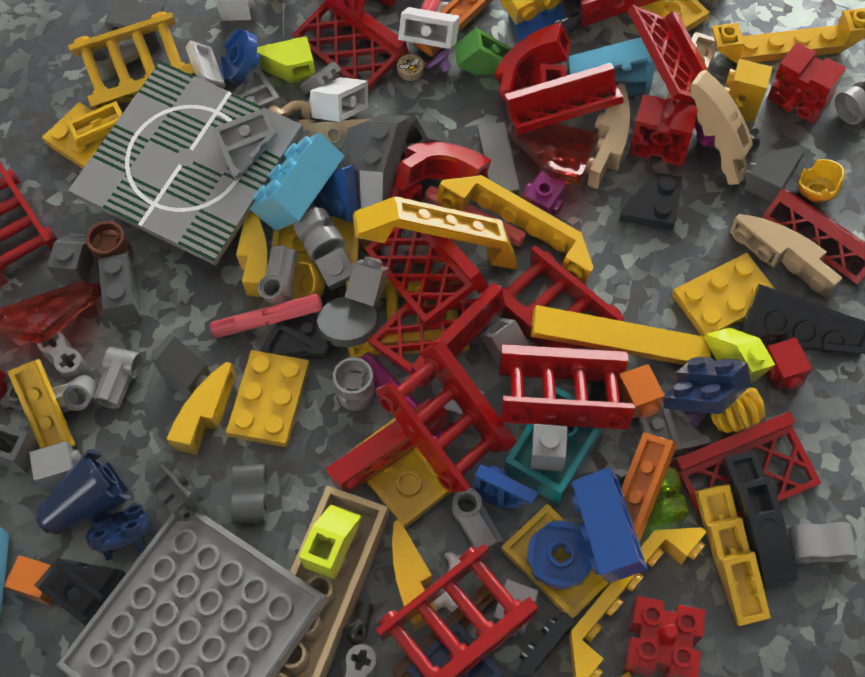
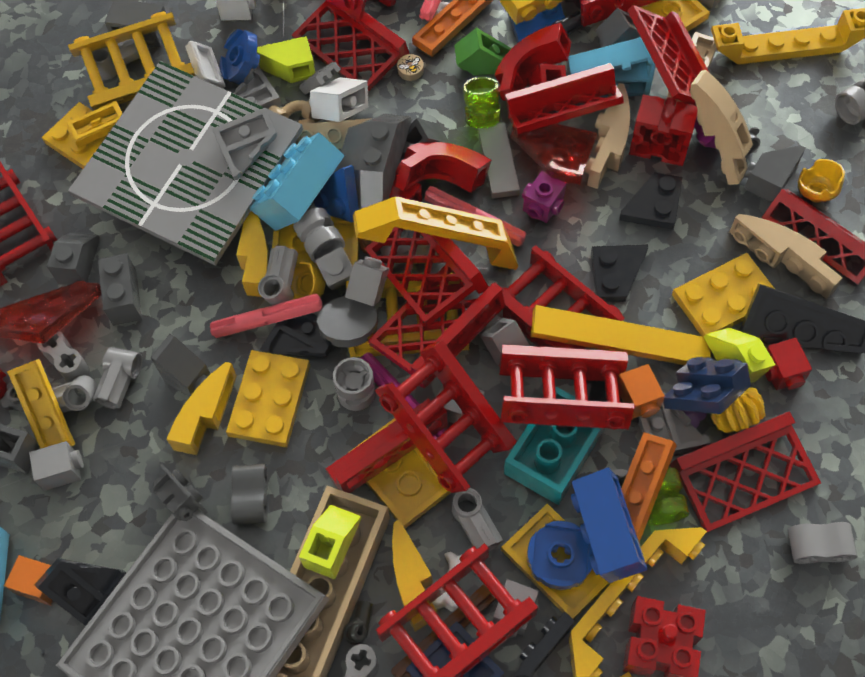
(82, 494): dark blue cone -> none
(108, 240): copper wheel -> none
(119, 530): dark blue plate -> none
(428, 27): white brick -> none
(441, 60): medium lavender plant -> none
(460, 191): yellow slope -> none
(482, 103): none -> clear neon green wheel
(501, 490): blue wing -> none
(548, 447): light grey brick -> none
(616, 270): none -> black wing
(617, 29): none -> dark grey slope
(732, 555): yellow slope -> none
(748, 87): yellow brick -> none
(761, 518): black slope -> none
(805, 83): red brick -> none

